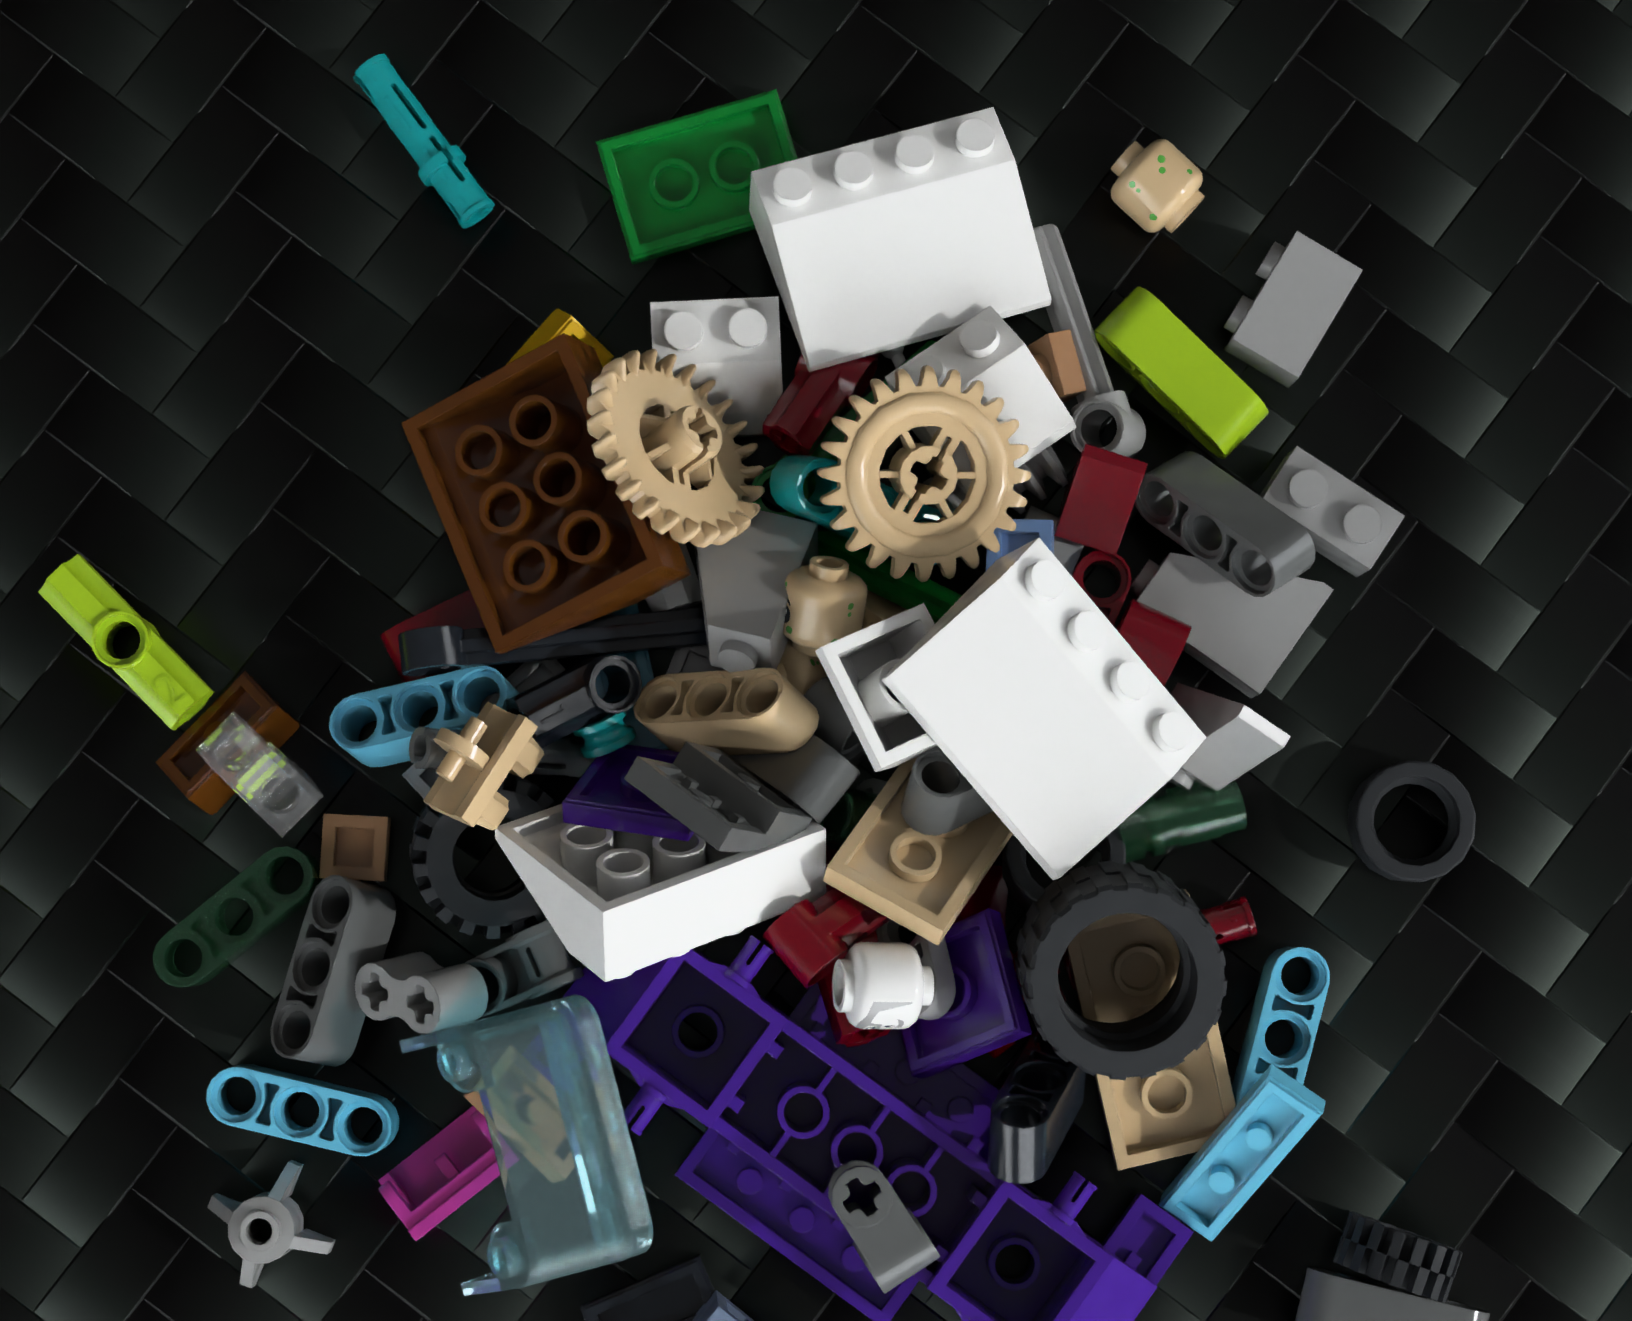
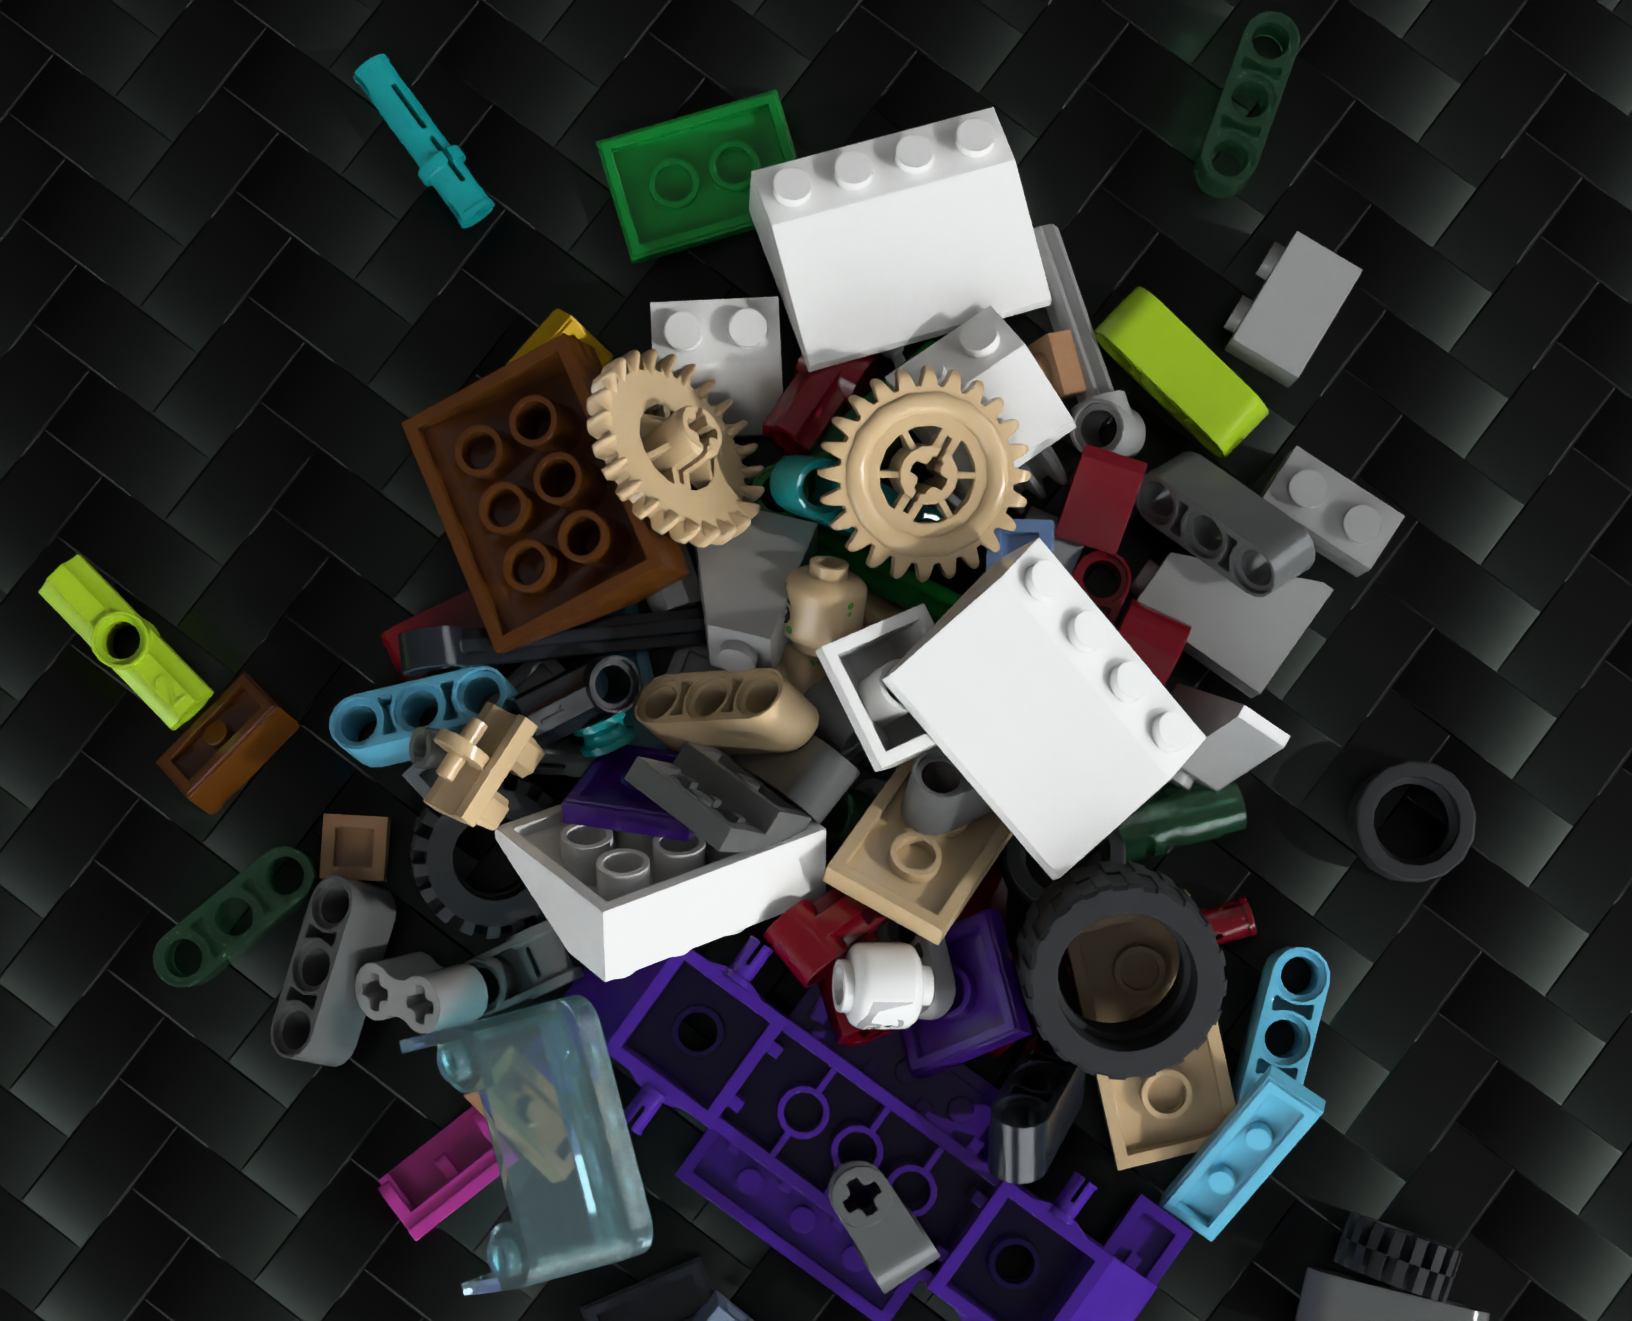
(259, 773): clear leg -> none
(272, 1116): medium azure beam -> none
(284, 1218): light grey brick -> none
(1156, 185): tan head -> none
(1265, 82): none -> clear green beam

